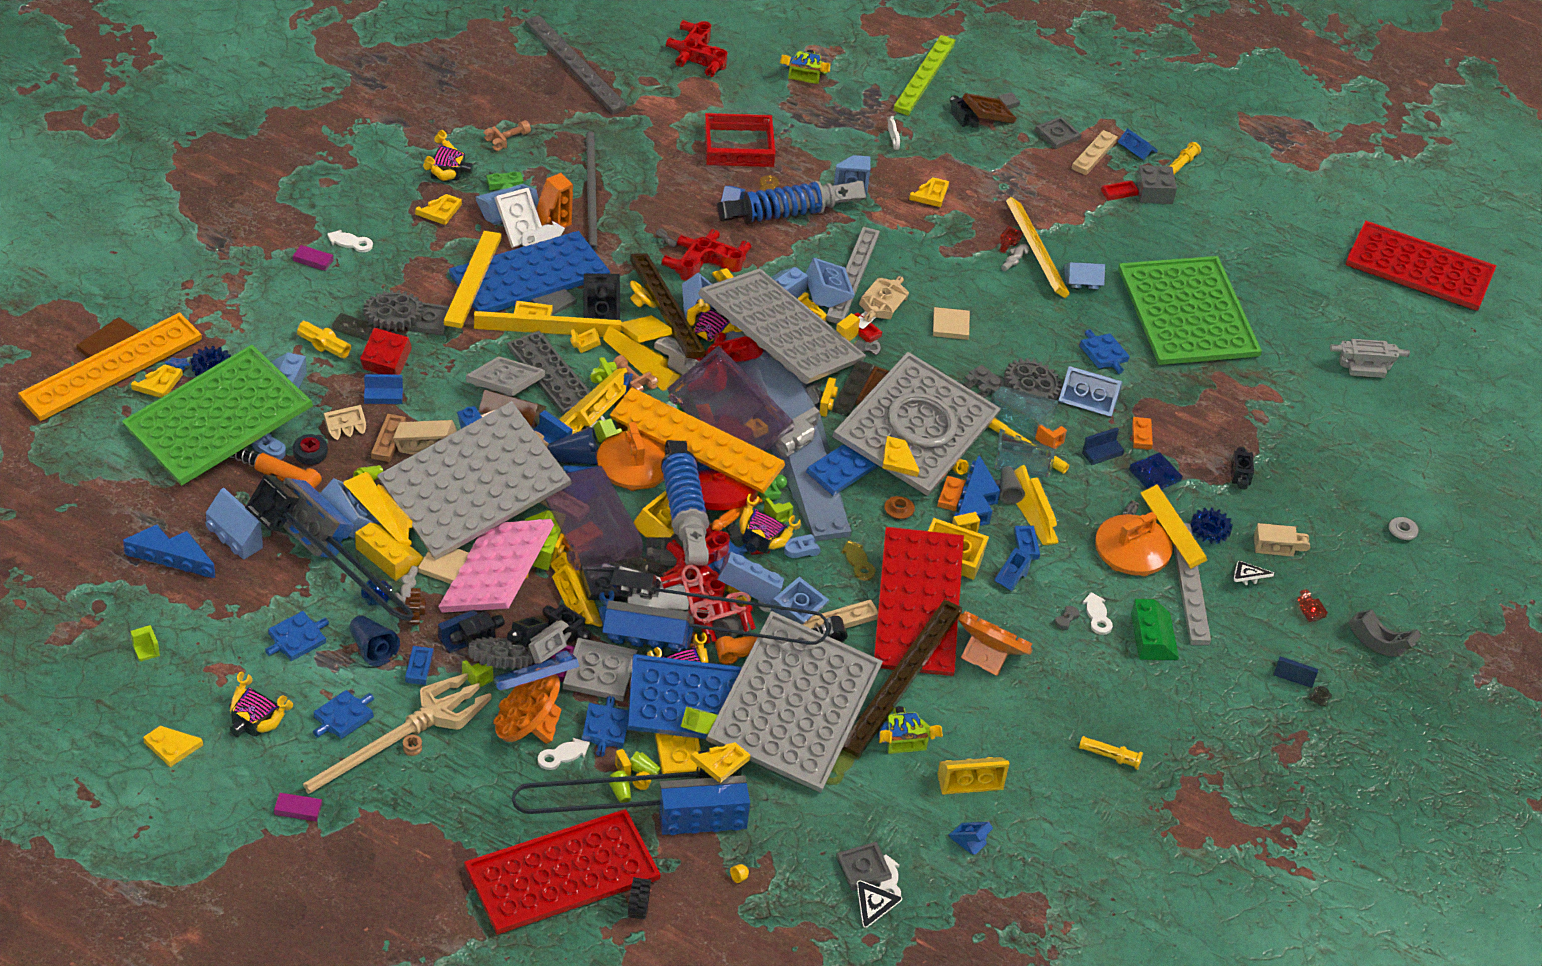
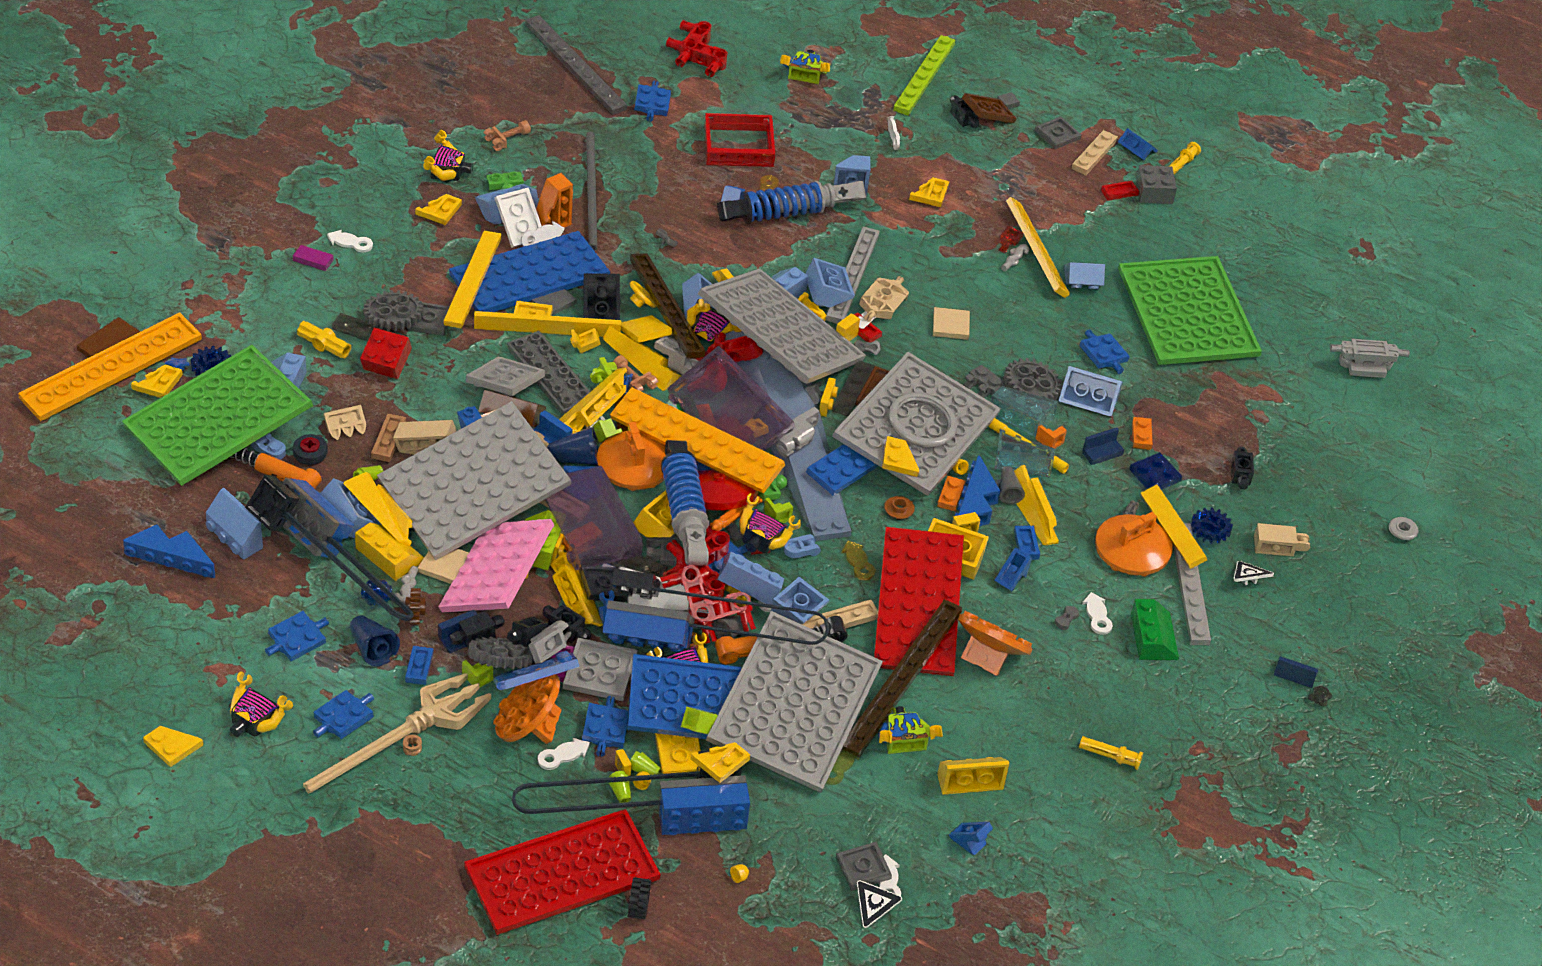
(145, 643): lime panel -> none
(298, 807): magenta tile -> none
(383, 389): blue panel -> none
(652, 100): none -> blue plate
(706, 250): red pin -> none
(1311, 608): clear red plate -> none
(1378, 637): dark grey arch -> none
(1421, 265): red plate -> none

